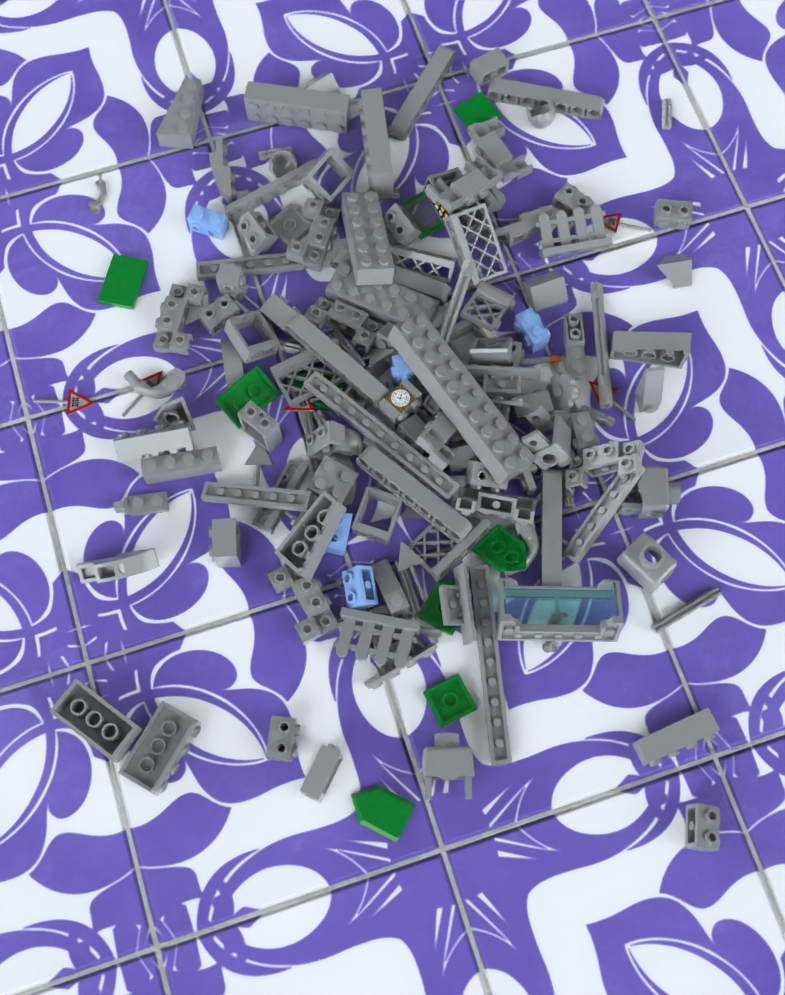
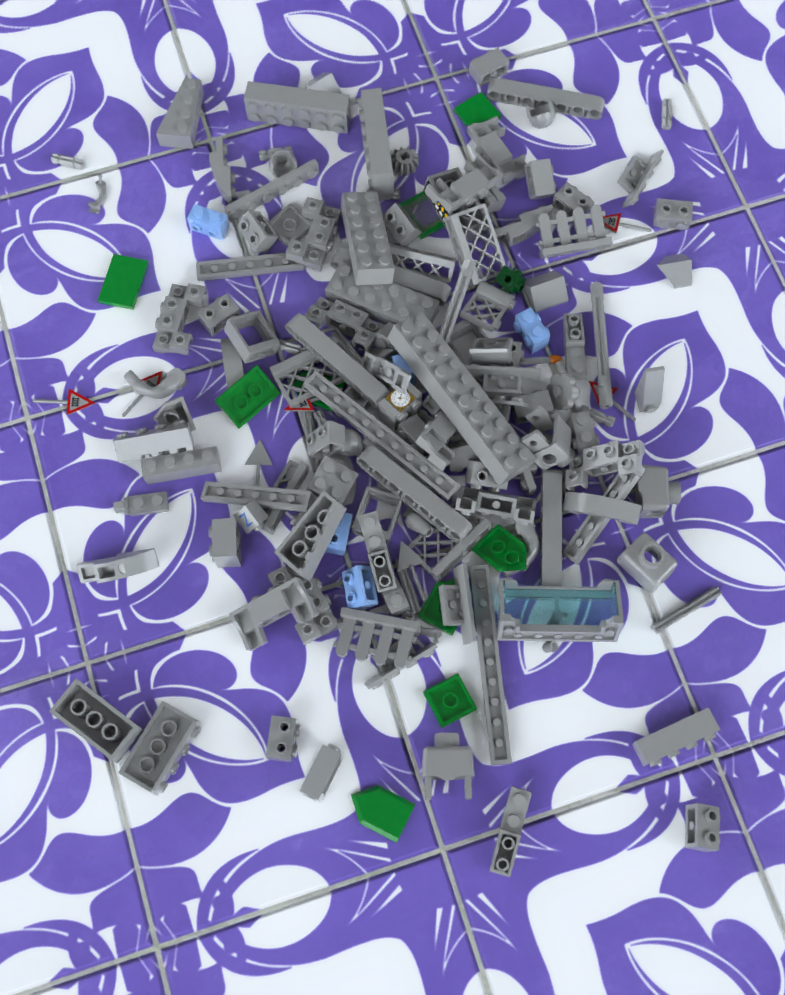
(68, 161): none -> light grey axle
(231, 281): light grey brick -> none
(251, 516): none -> light grey brick
(261, 429): light grey window -> none
(269, 608): none -> light grey bracket
(278, 311): light grey brick -> none
(337, 165): light grey window -> none
(377, 551): none -> light grey slope
(387, 371): none -> light grey slope
(404, 161): none -> light grey gear
(418, 524): none -> light grey cone
(422, 93): light grey beam -> none
(510, 280): none -> dark green brick
(510, 831): none -> light grey slope
(540, 179): none -> light grey brick
(602, 506): none -> light grey slope
(636, 175): none -> light grey bracket
(651, 348): light grey wedge -> none

